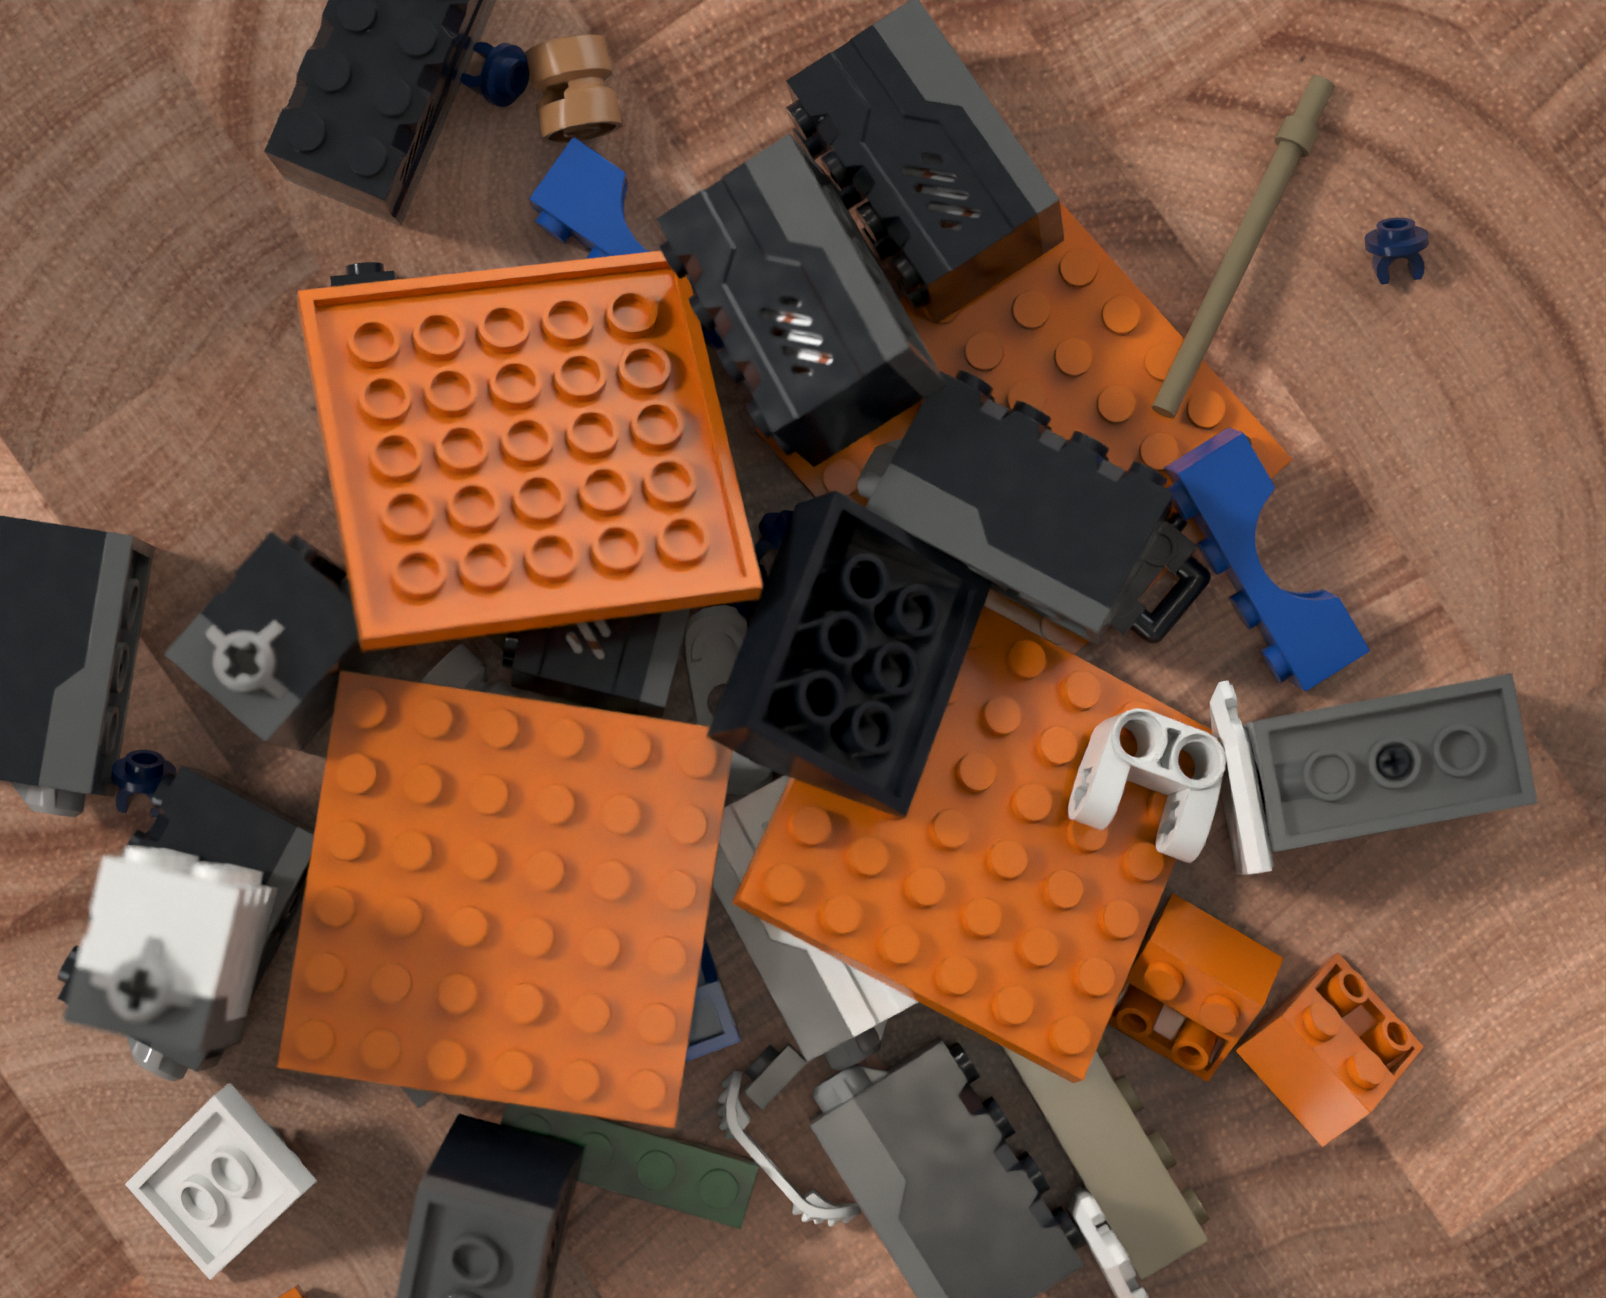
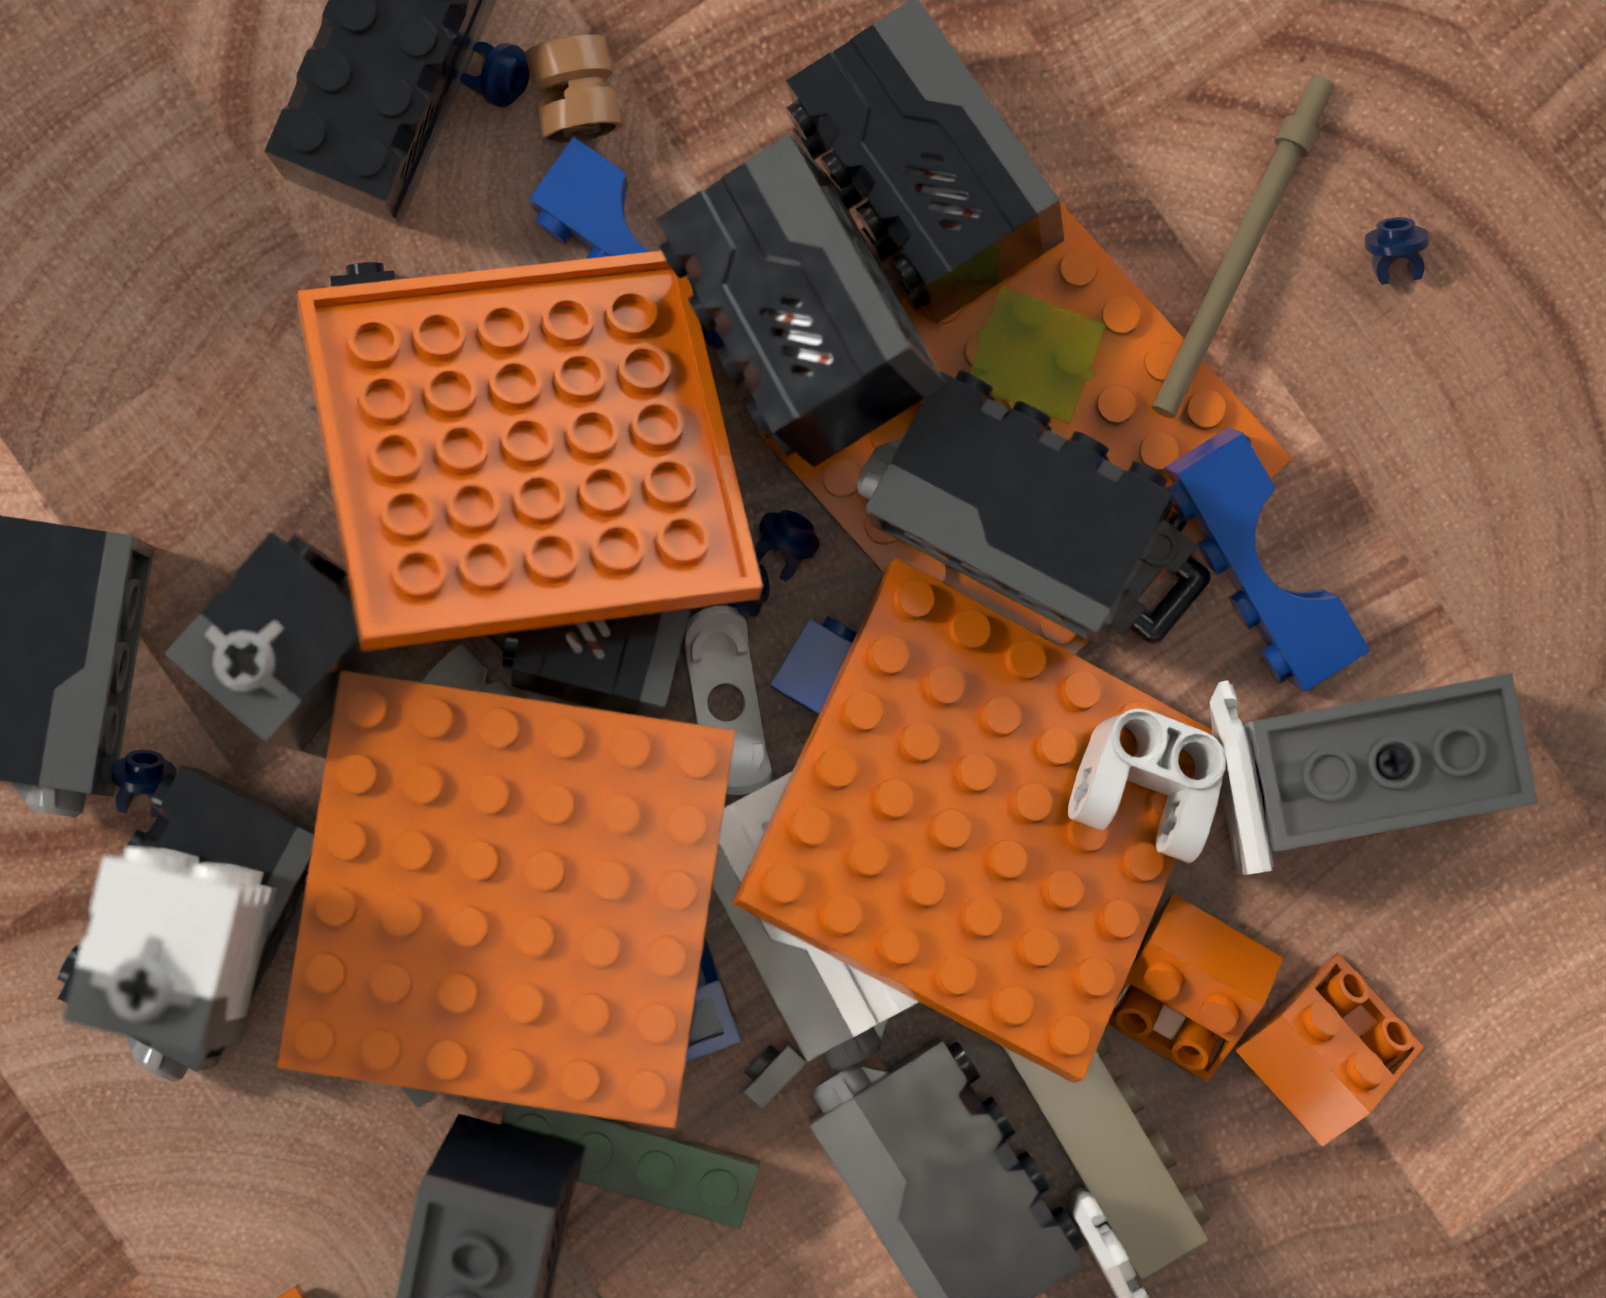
(221, 1181): white plate -> none
(811, 1204): white piece -> none
(850, 655): black slope -> none
(1037, 353): none -> clear neon green piece

